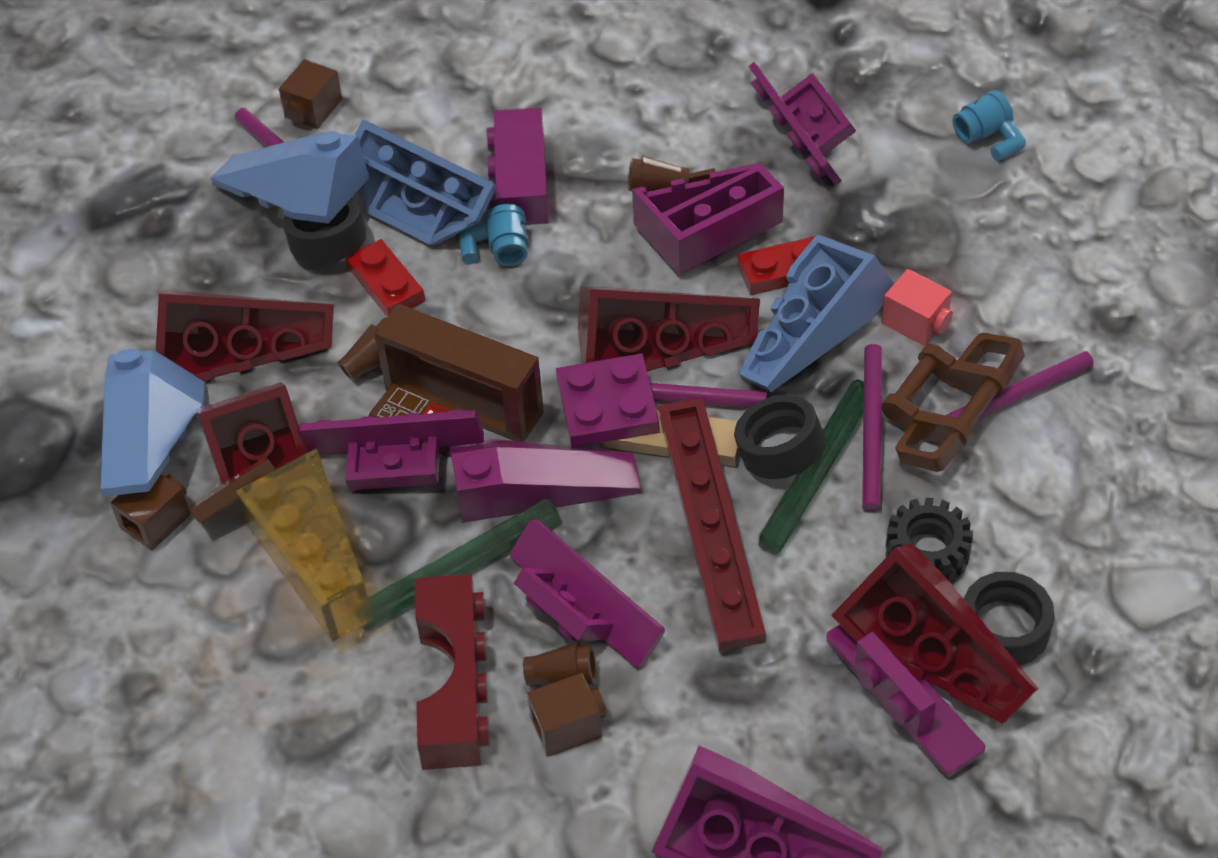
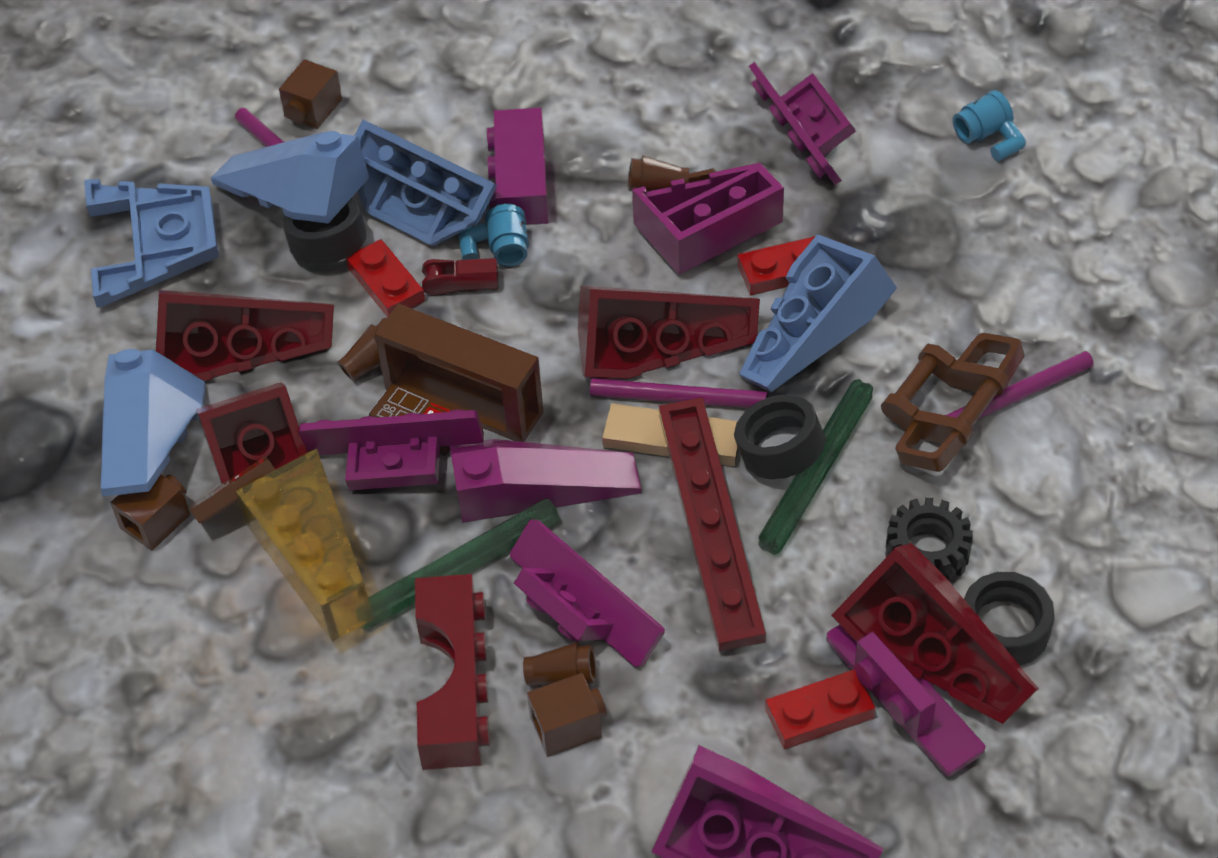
(169, 229): none -> medium blue wing
(459, 275): none -> dark red bar
(607, 400): magenta plate -> none
(819, 709): none -> red plate
(872, 428): magenta bar -> none
(917, 307): coral brick -> none

